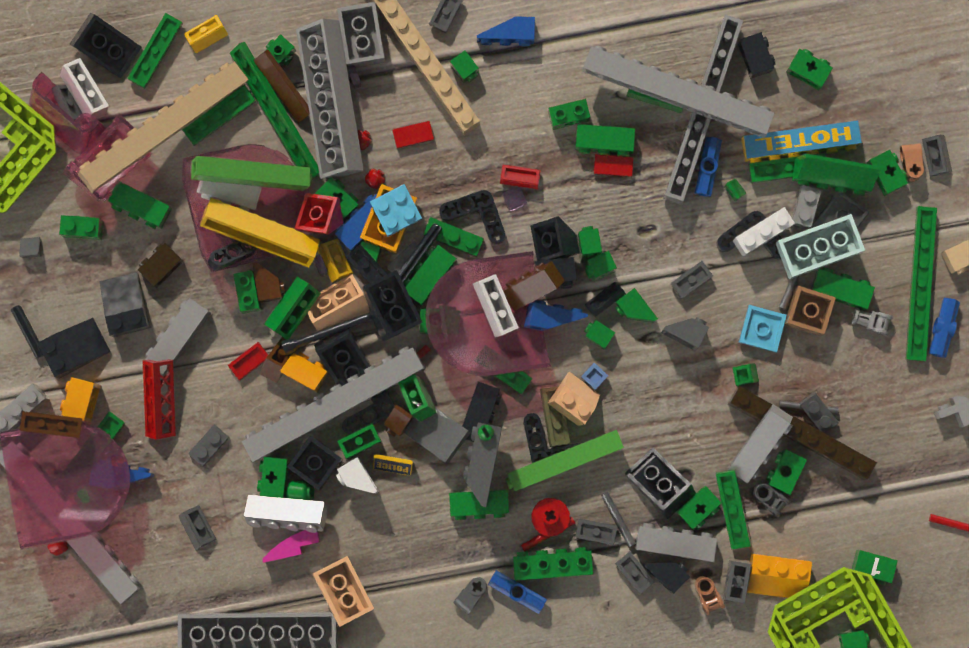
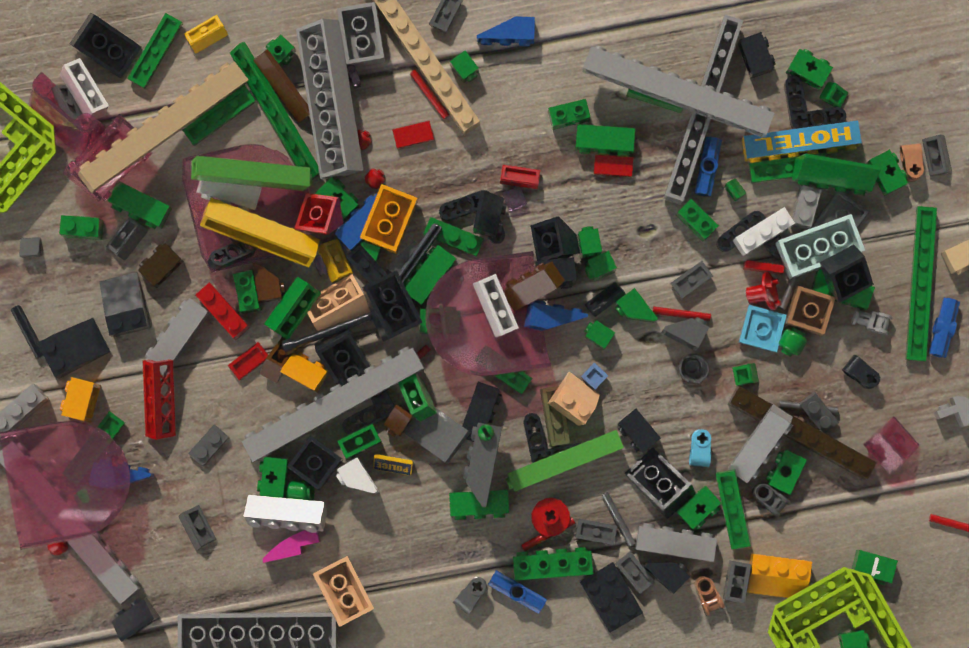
(50, 424): reddish brown plate -> none
(127, 238): none -> dark grey slope
(134, 619): none -> black slope
(222, 311): none -> red brick
(396, 210): medium azure plate -> none
(429, 94): none -> red bar
(488, 214): none -> black slope
(611, 597): none -> black plate
(638, 431): none -> black brick
(681, 313): none -> red bar
(694, 368): none -> dark grey hair
(697, 220): none -> green brick
(700, 453): none -> medium azure piece
(763, 267): none -> red tile
(765, 292): none -> red piece
(792, 342): none -> green head
(802, 112): none -> black beam
(833, 94): none -> green slope
(846, 273): none -> black brick
(858, 370): none -> black piece
(891, 445): none -> clear pink slope

